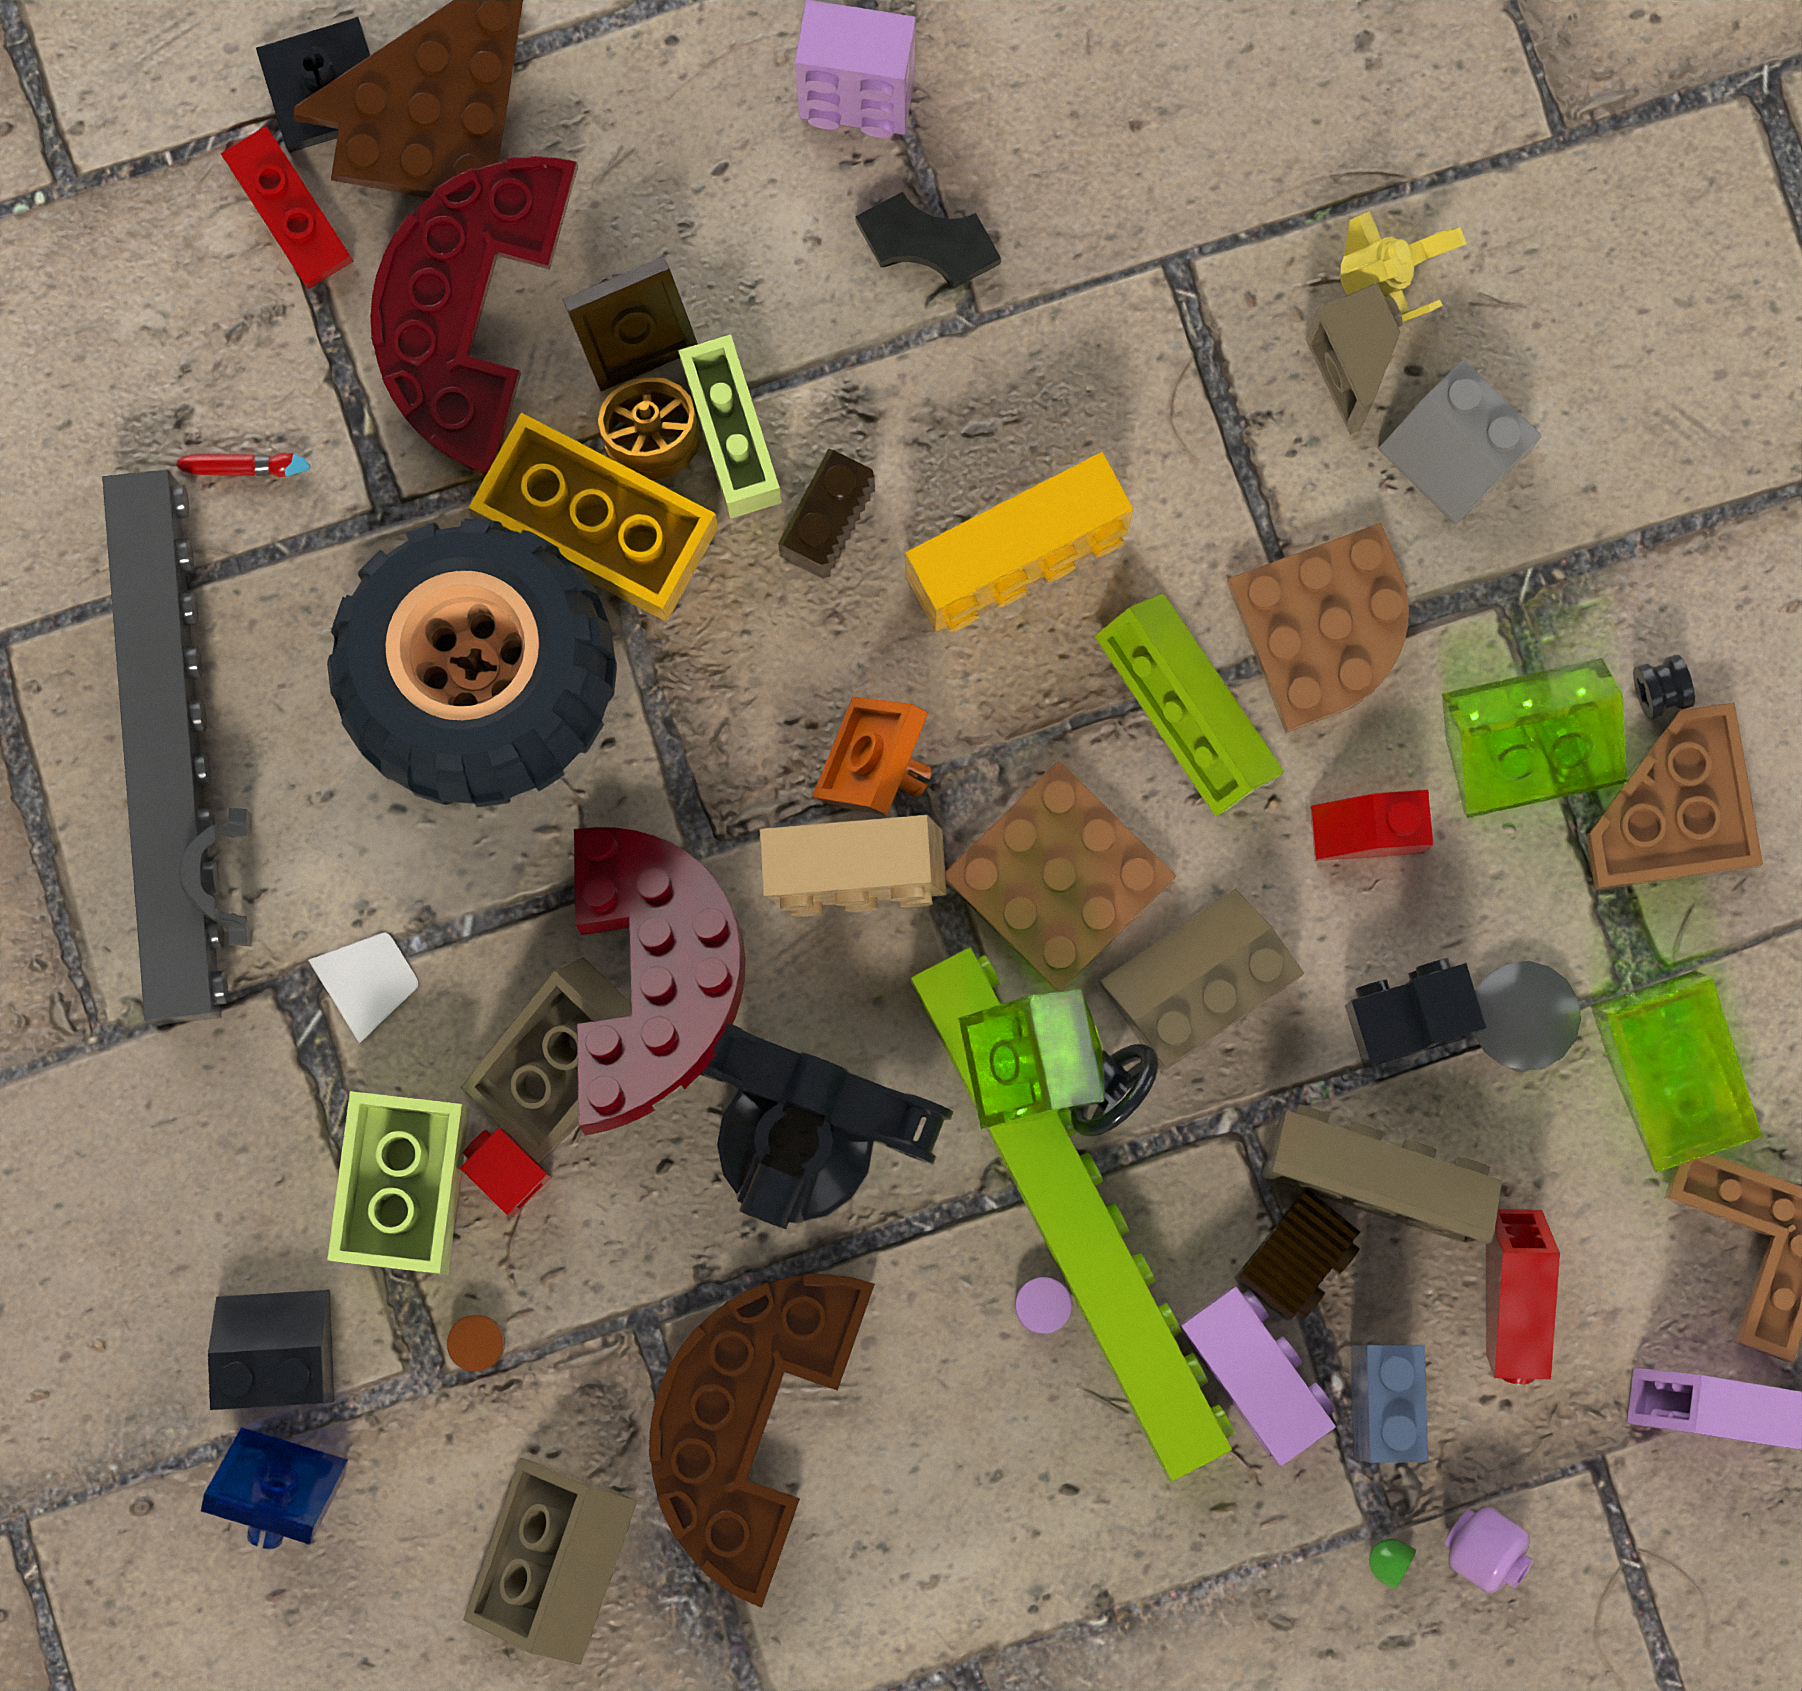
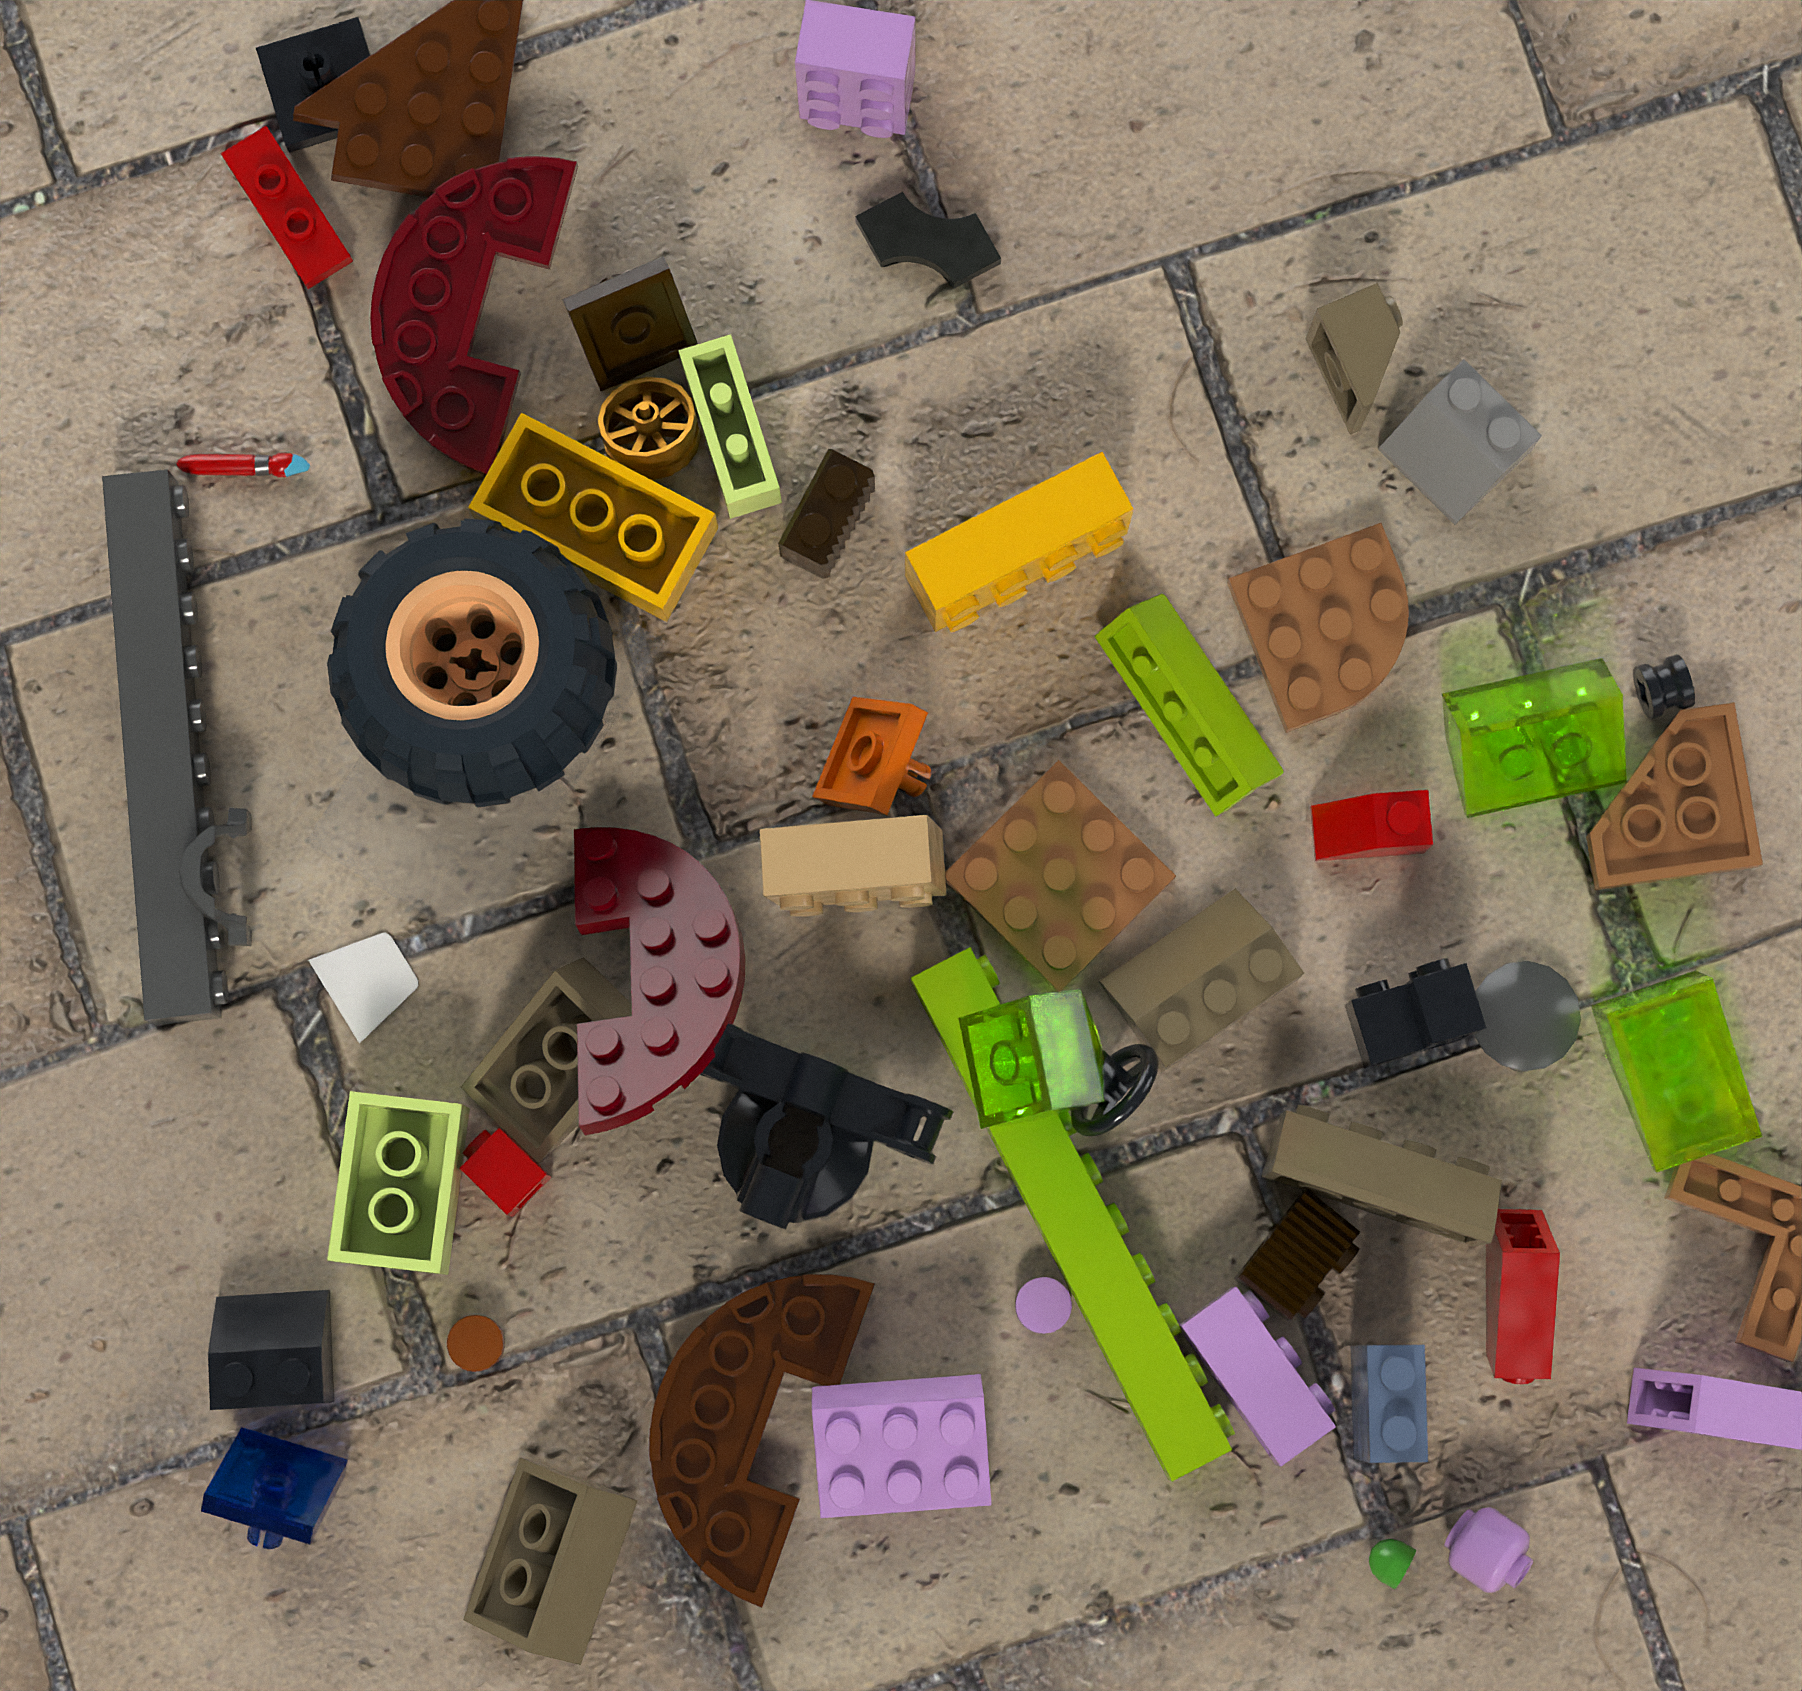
(901, 1446): none -> lavender brick
(1390, 261): light yellow piece -> none

